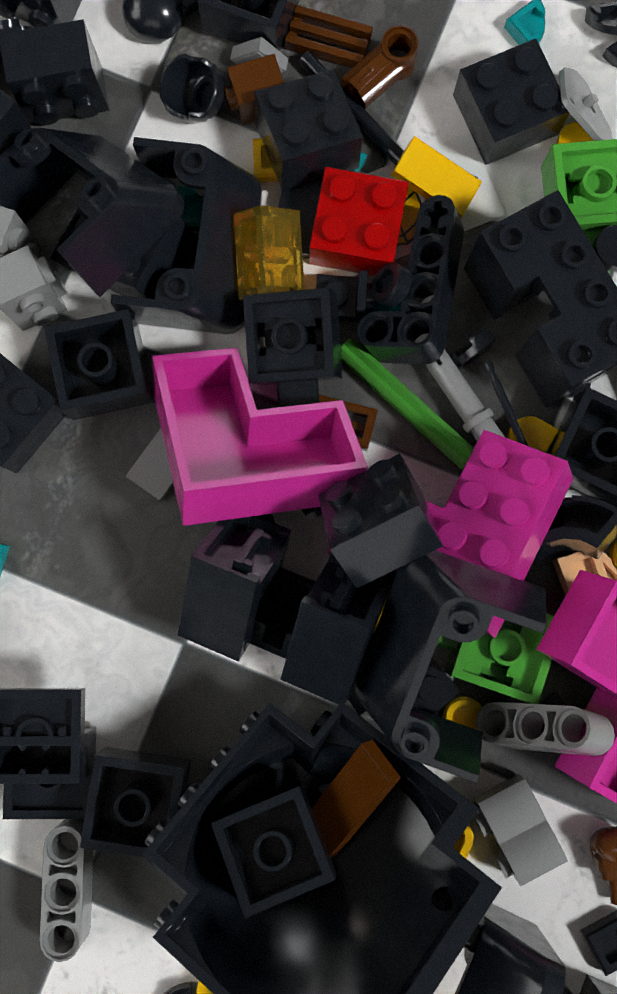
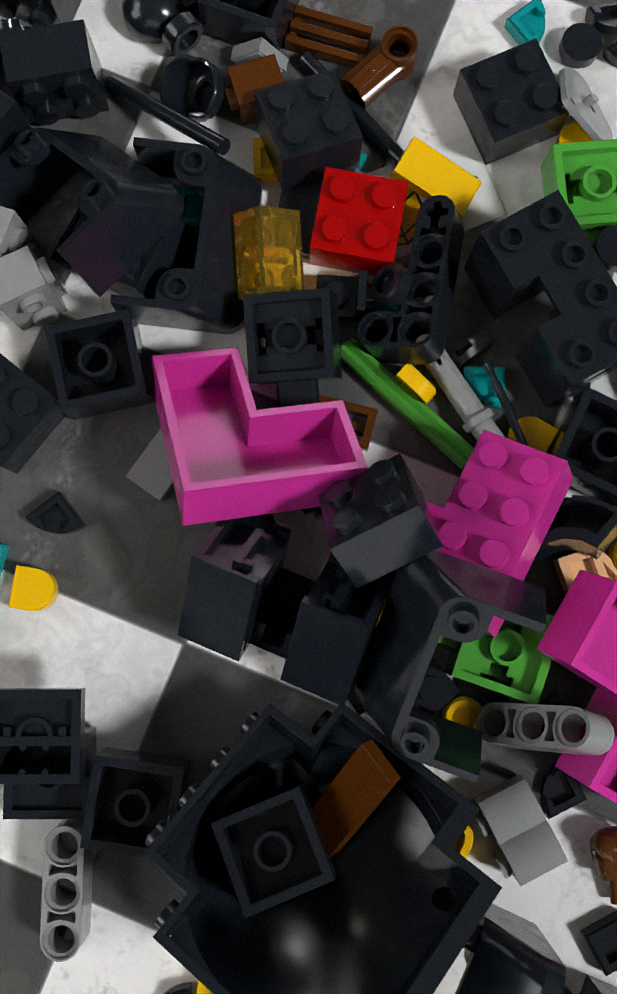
(32, 589): none -> yellow tile
(56, 516): none -> black tile
(168, 115): none -> black bar
(182, 33): none -> black tile
(416, 383): none -> yellow tile
(482, 385): none -> teal tile
(559, 792): none -> black tile
(580, 45): none -> black tile

